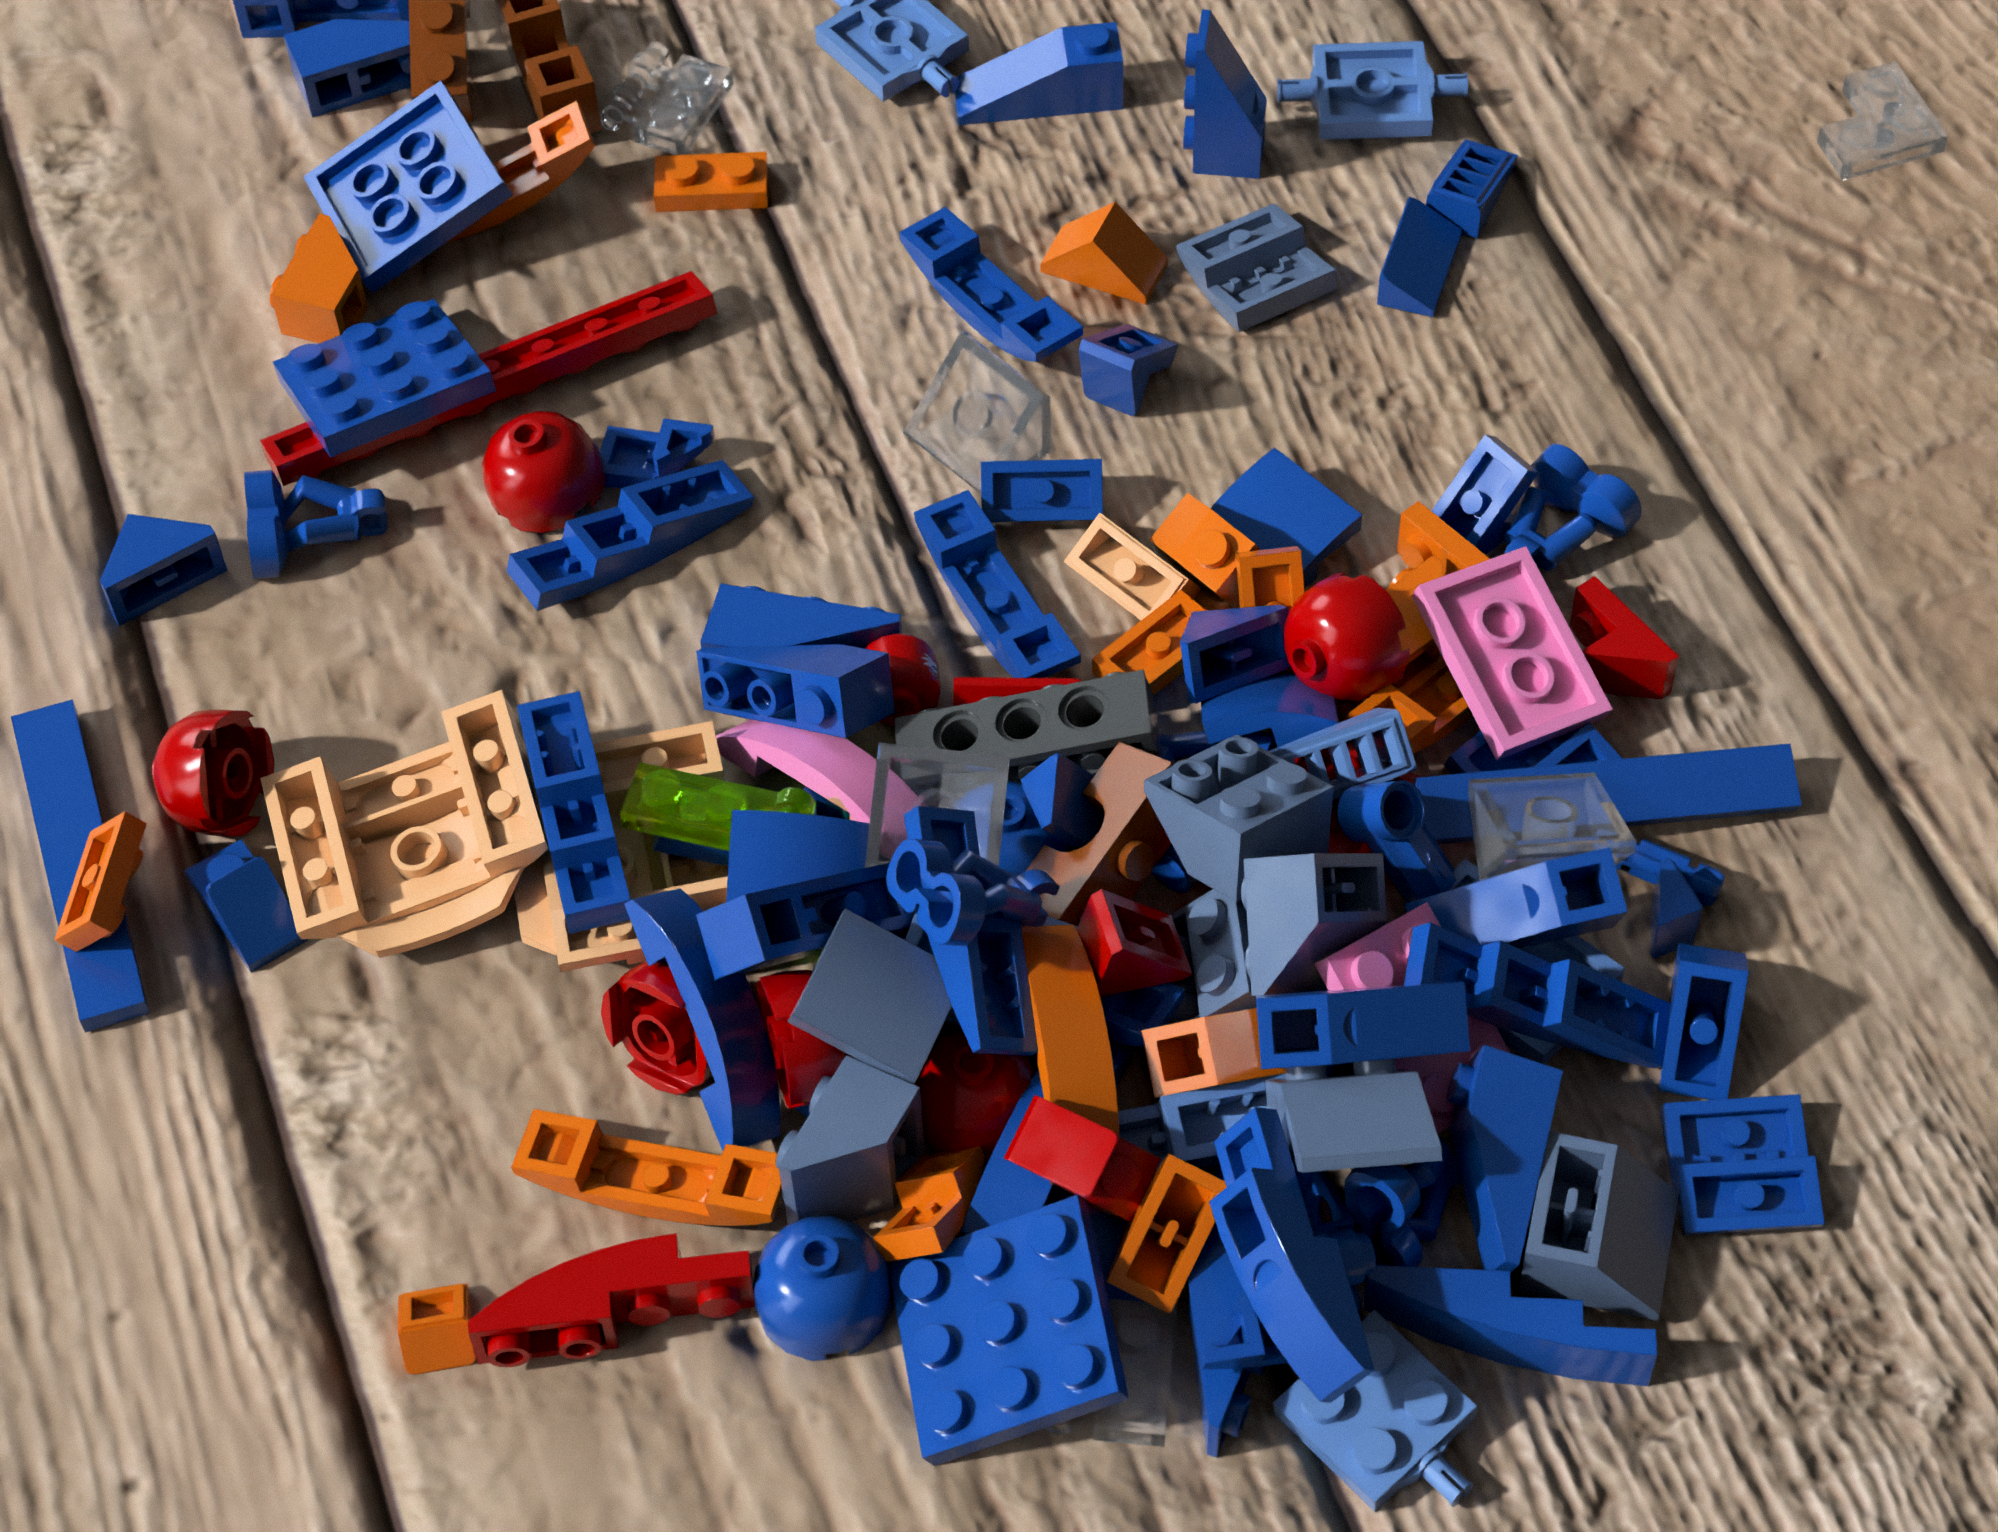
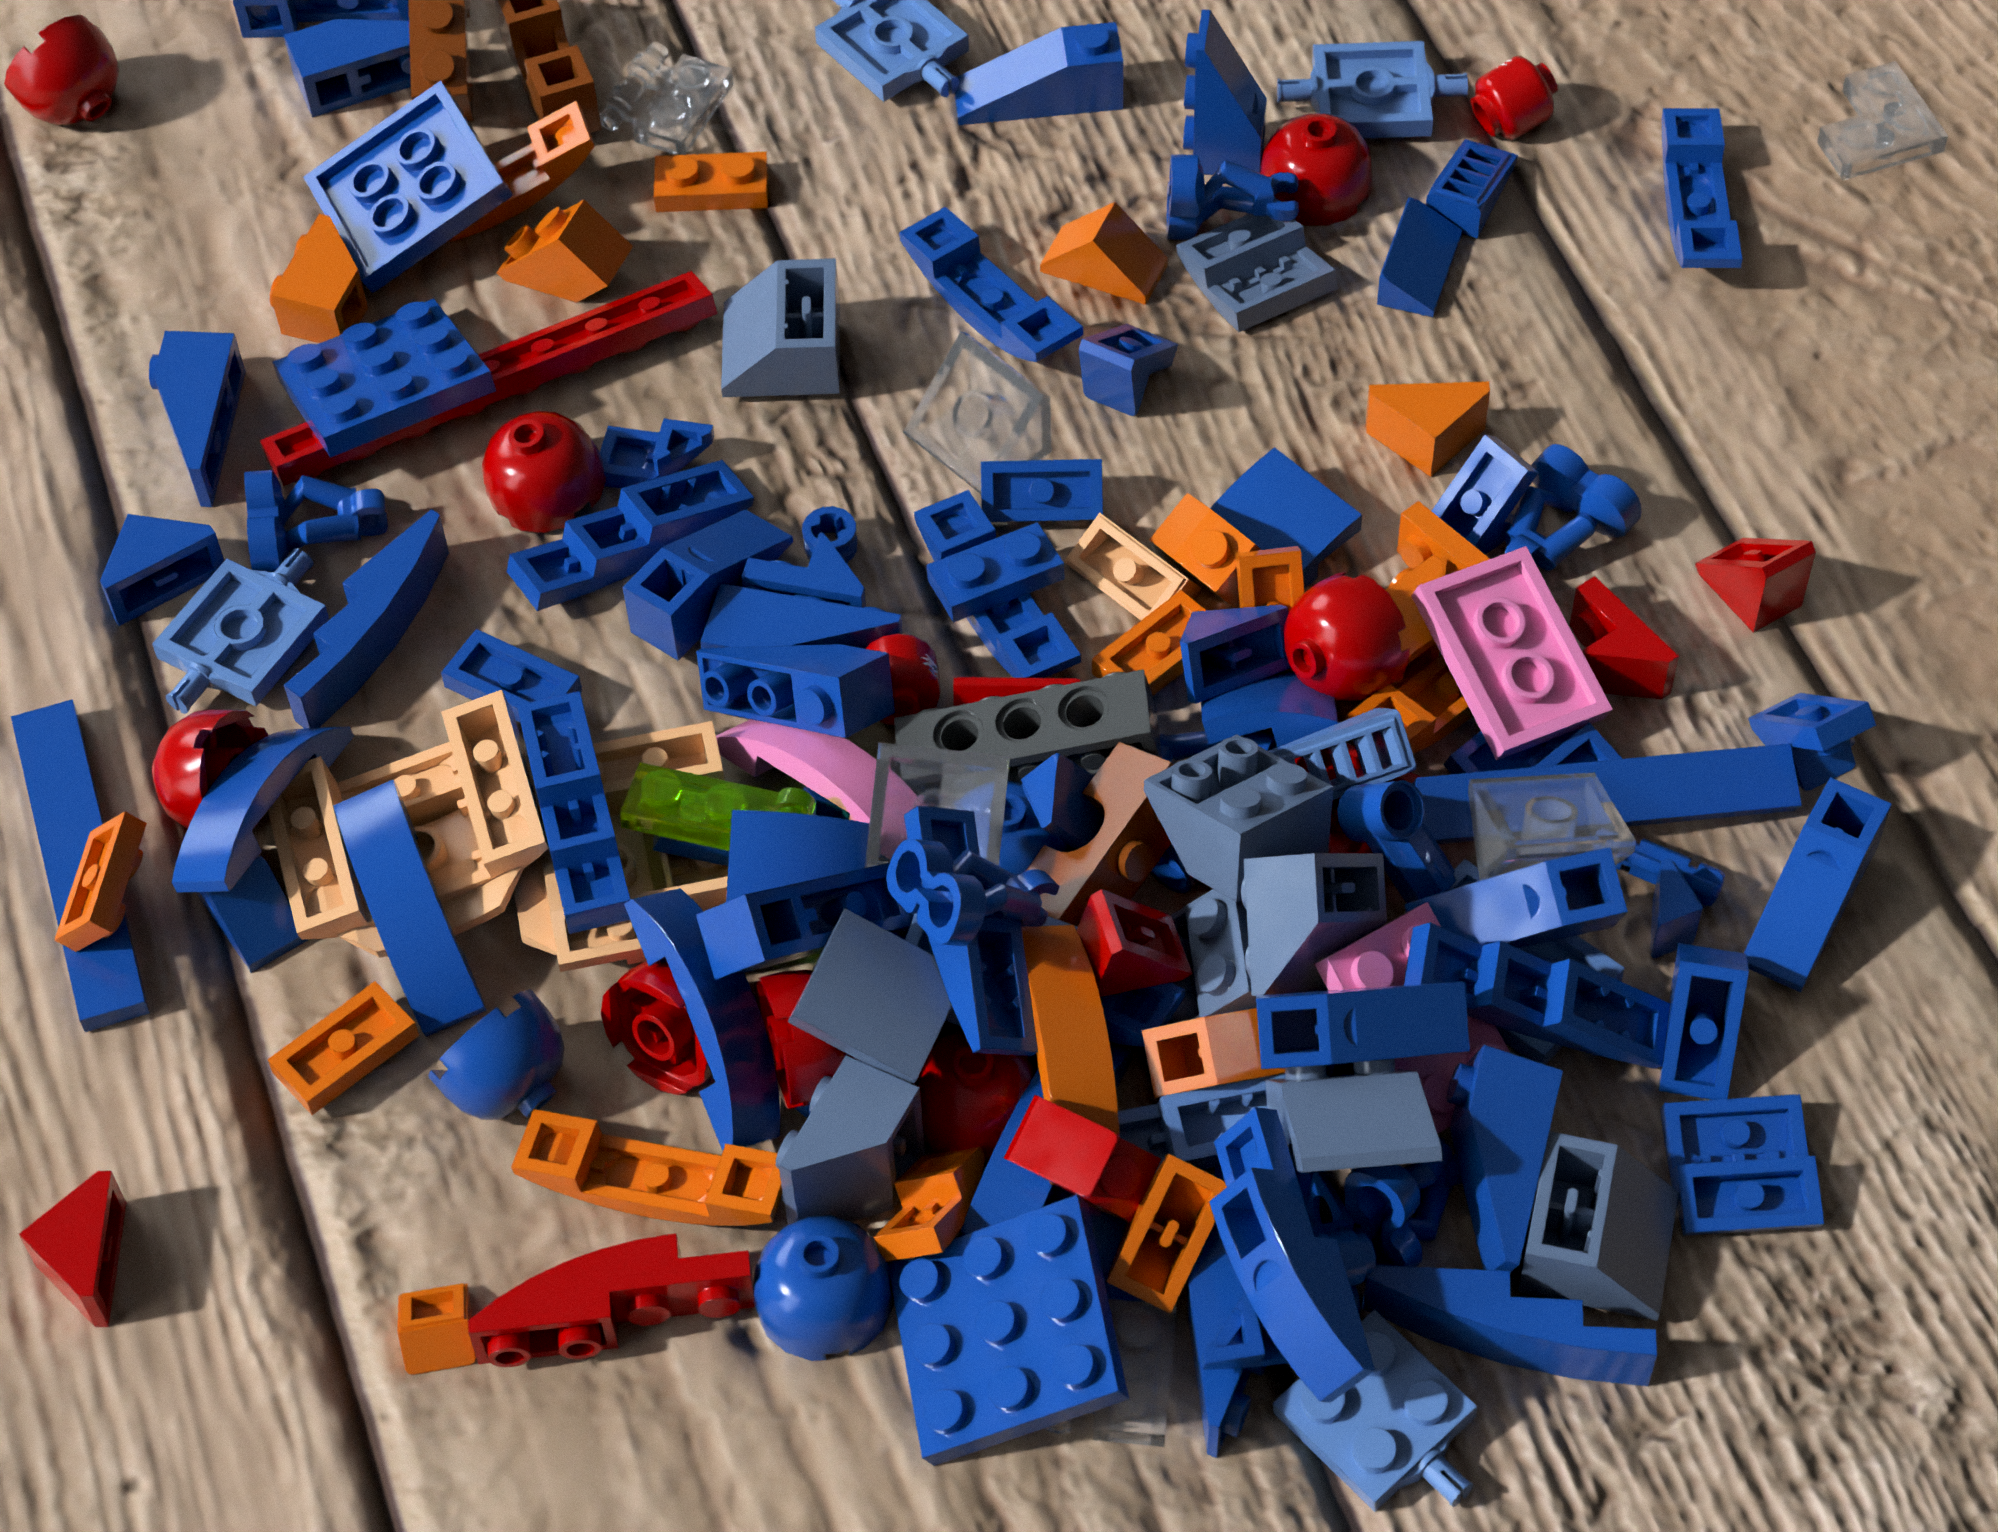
(66, 74): none -> red cylinder
(80, 1245): none -> red slope
(200, 391): none -> blue slope
(220, 835): none -> blue slope
(240, 631): none -> medium blue plate
(343, 1047): none -> orange plate
(380, 608): none -> blue slope
(407, 909): none -> blue slope
(493, 665): none -> blue plate
(504, 1062): none -> blue cylinder
(566, 253): none -> orange slope
(678, 585): none -> blue slope
(783, 332): none -> sand blue slope
(825, 577): none -> blue slope
(827, 521): none -> blue bush
(995, 572): none -> blue plate
(1193, 201): none -> blue piece
(1329, 163): none -> red cylinder
(1427, 420): none -> orange slope
(1514, 97): none -> red head
(1697, 189): none -> blue slope
(1760, 577): none -> red slope
(1817, 883): none -> blue slope
(1819, 733): none -> blue slope

